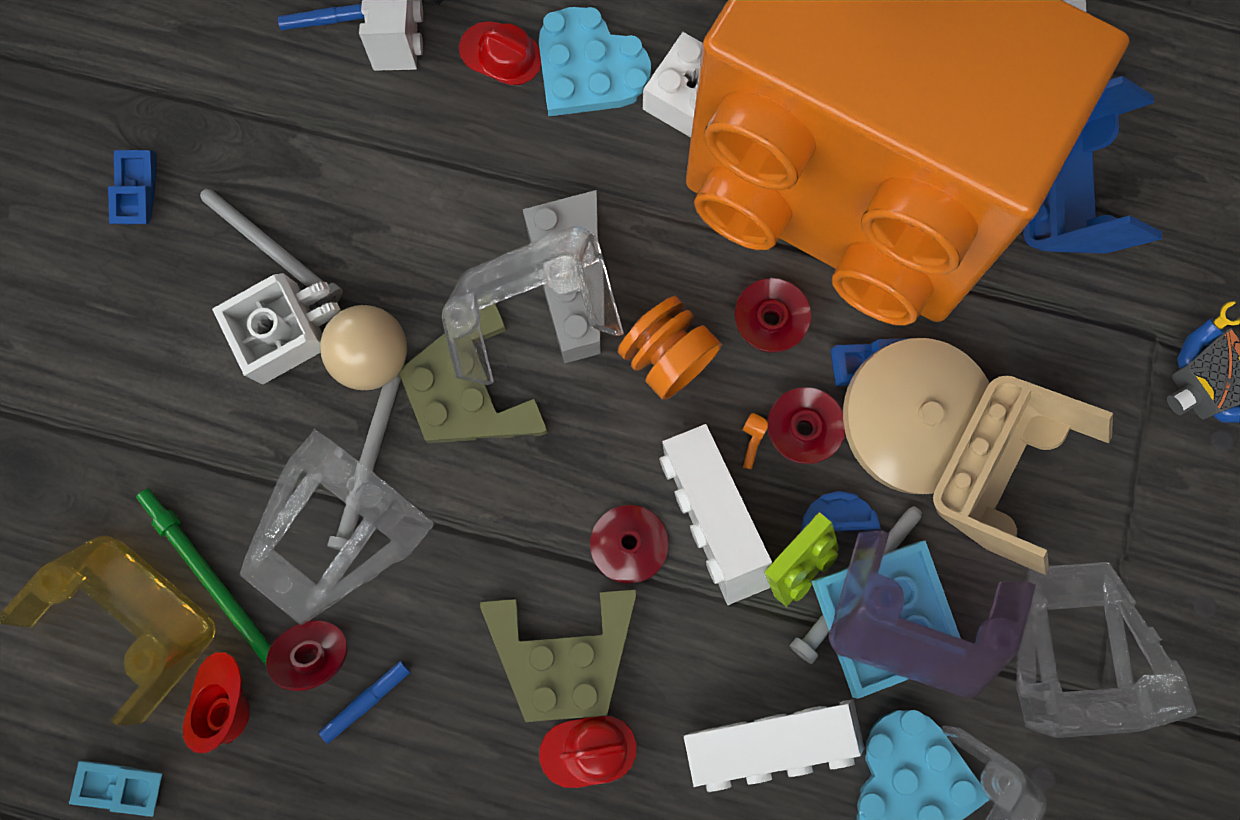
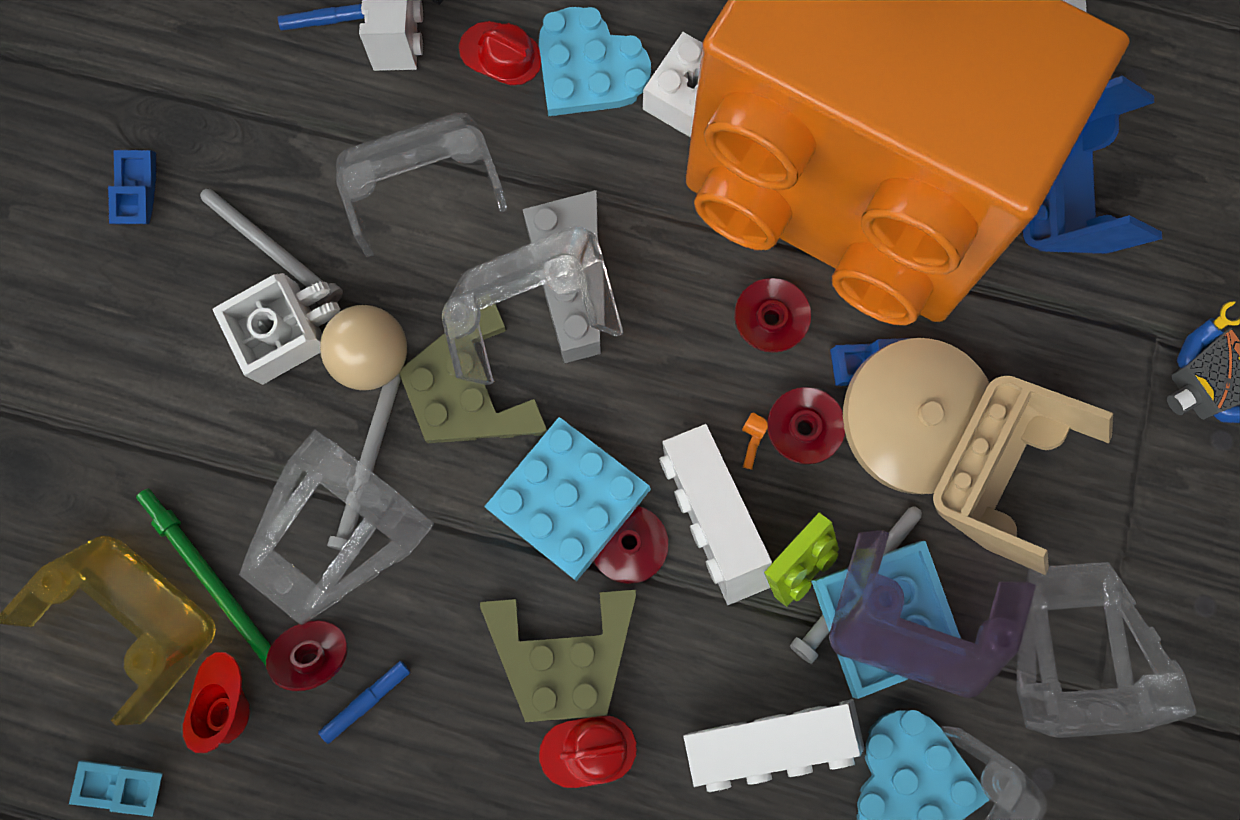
(406, 150): none -> clear windscreen
(568, 498): none -> medium azure plate
(663, 341): orange wheel -> none
(844, 511): blue tile -> none

